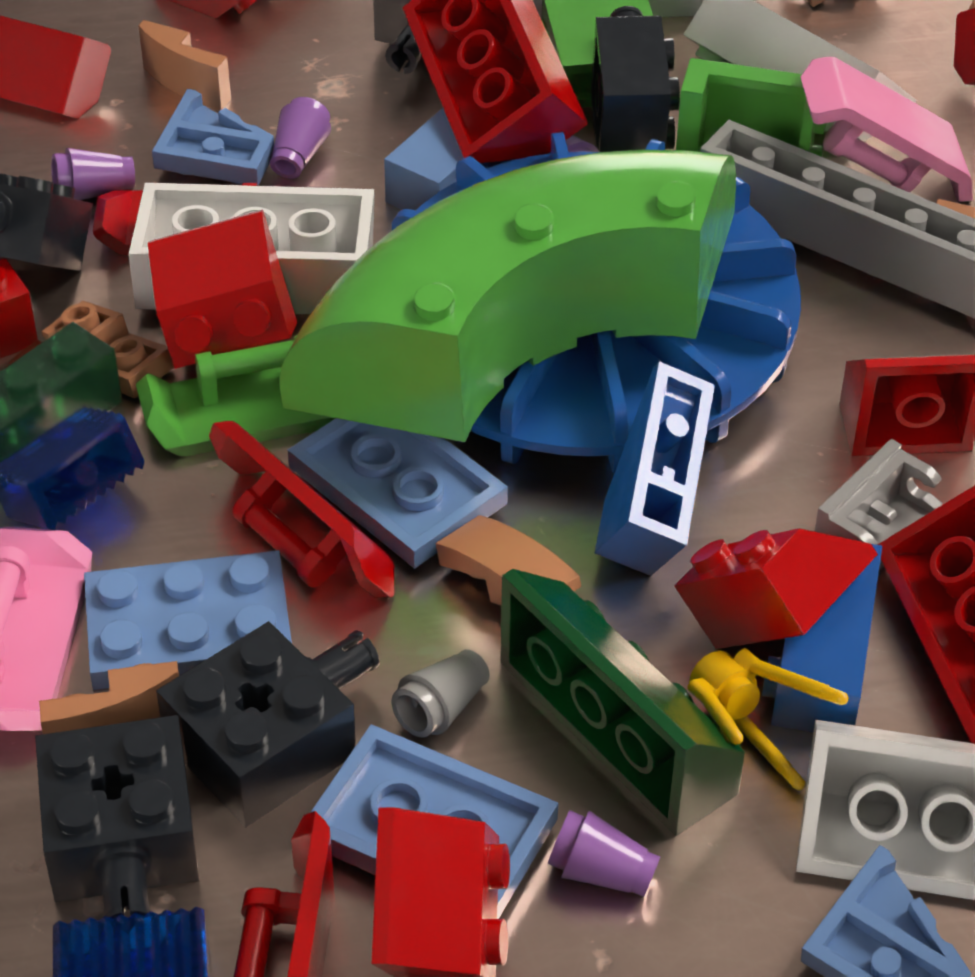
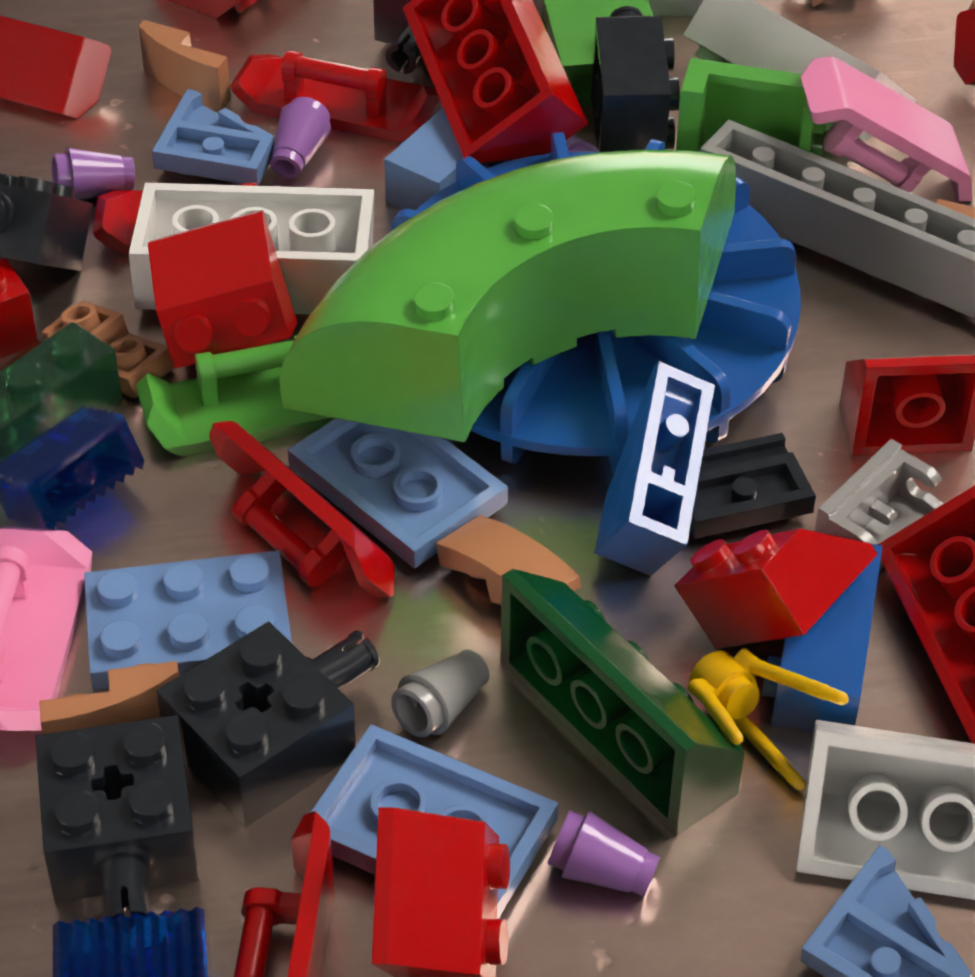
(356, 97): none -> red piece
(749, 486): none -> black plate

